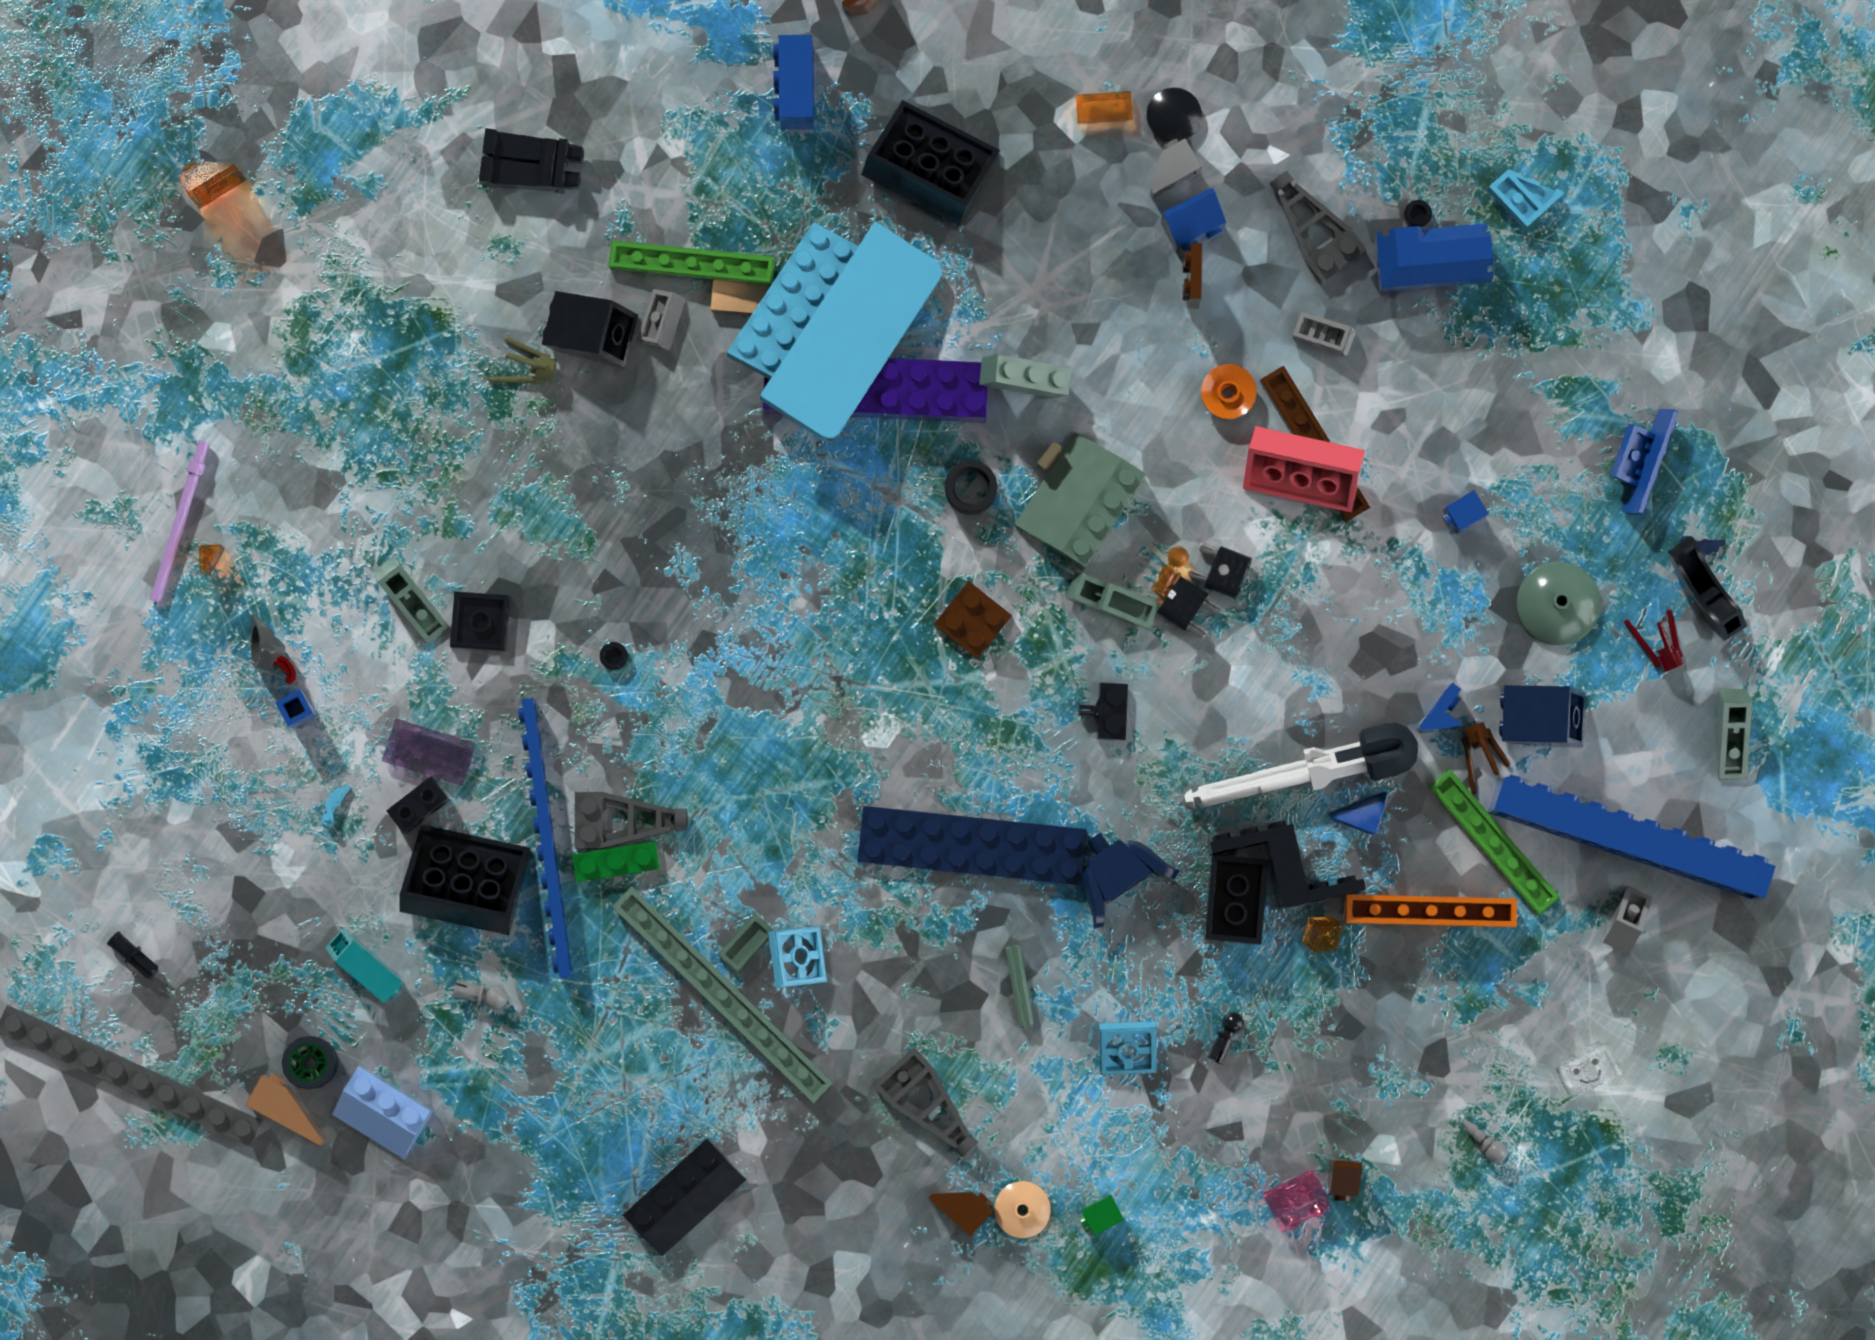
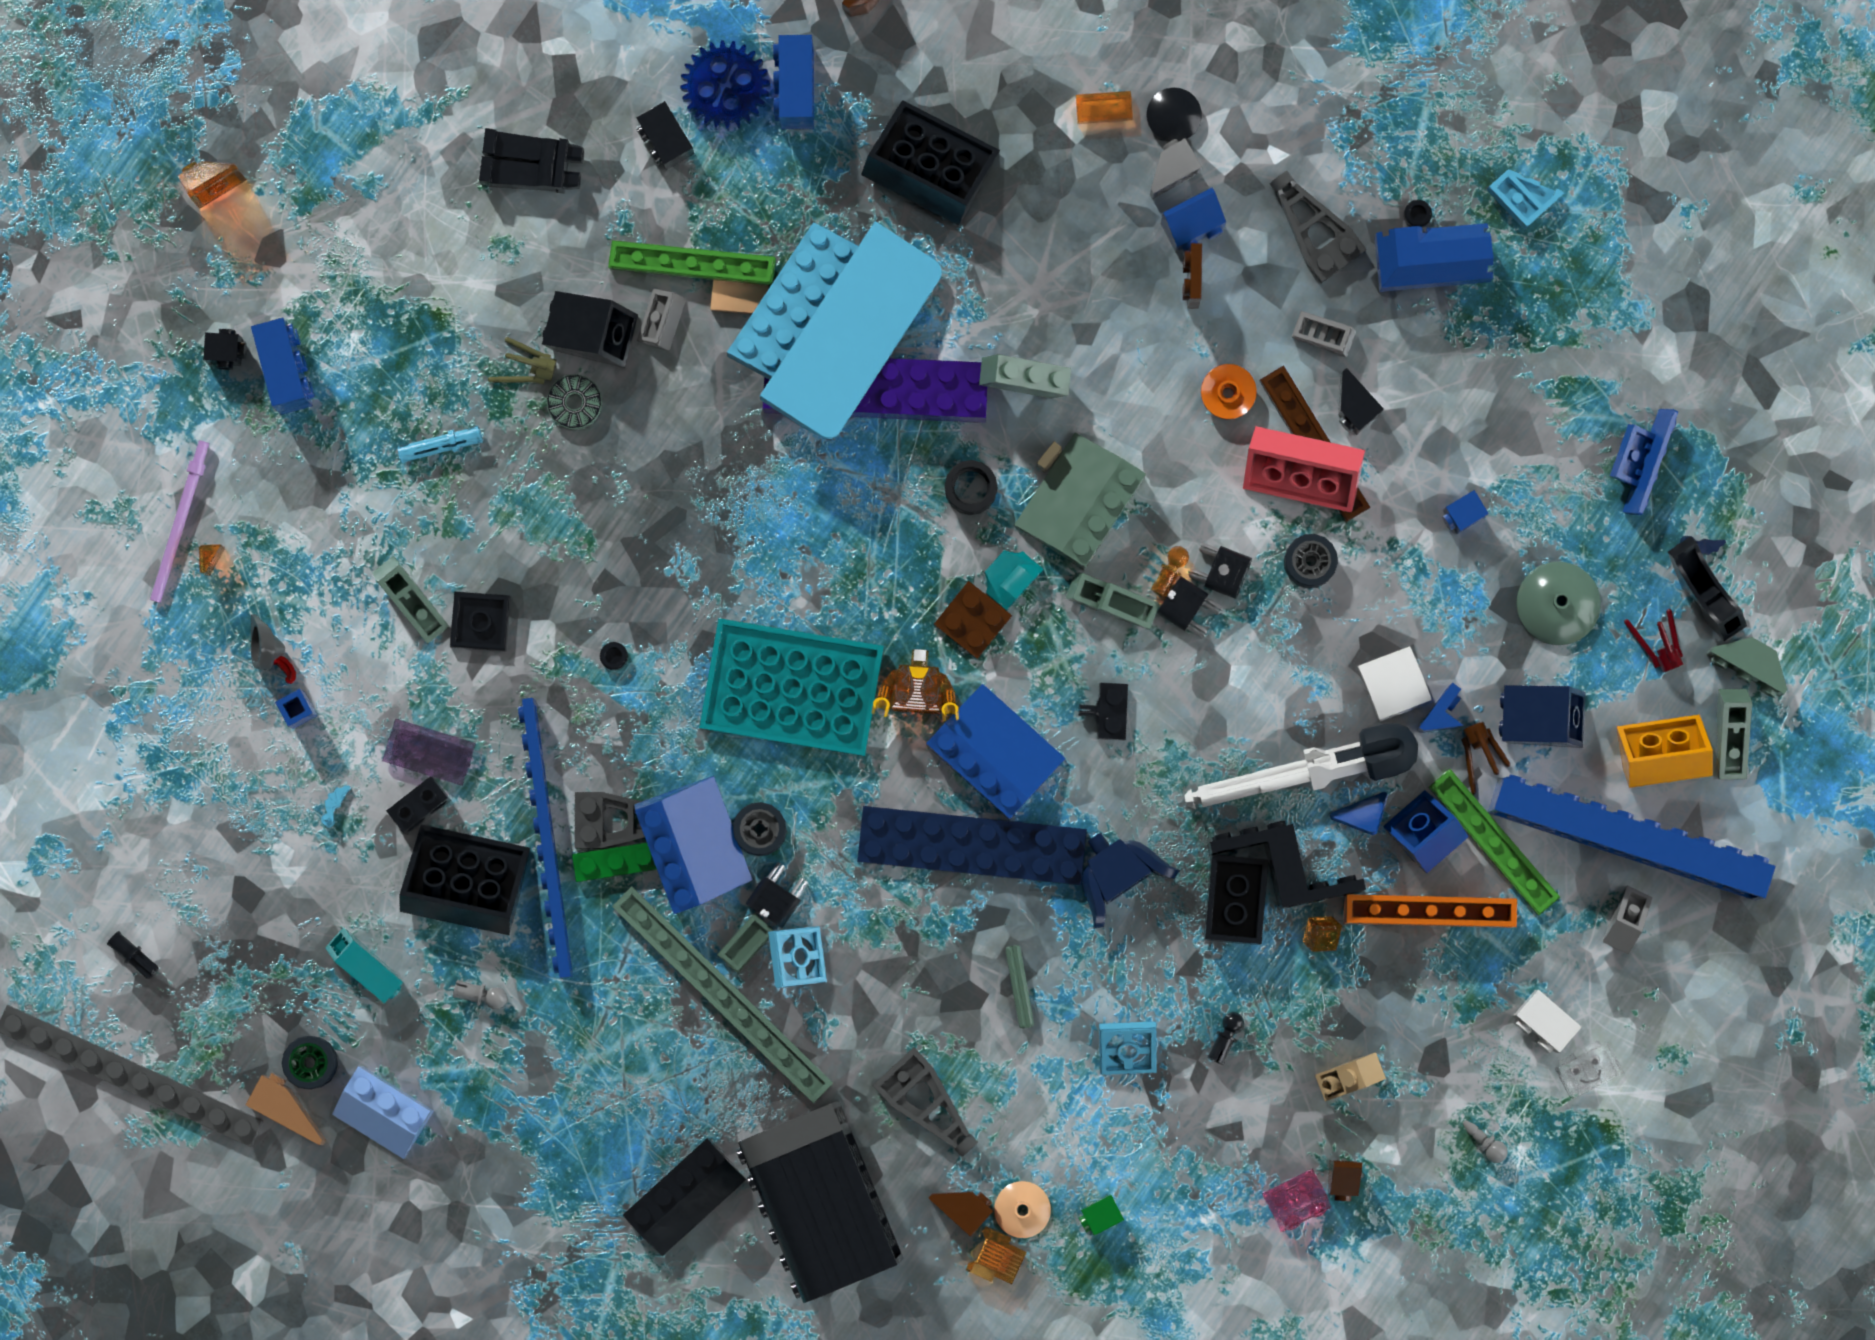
(224, 349): none -> black brick
(283, 366): none -> blue brick
(440, 444): none -> medium azure pin
(565, 388): none -> tile
(664, 135): none -> black brick
(693, 844): none -> slope
(702, 75): none -> clear blue gear
(745, 826): none -> wheel
(773, 900): none -> black piece
(791, 687): none -> teal plate
(819, 1202): none -> black piece
(917, 689): none -> clear orange torso
(995, 752): none -> blue slope
(997, 1257): none -> clear orange piece
(1010, 577): none -> teal slope
(1305, 547): none -> wheel
(1350, 1076): none -> tan slope
(1356, 404): none -> black slope
(1395, 684): none -> white slope
(1426, 831): none -> blue slope
(1546, 1021): none -> white brick
(1665, 751): none -> light orange slope
(1753, 663): none -> sand green slope

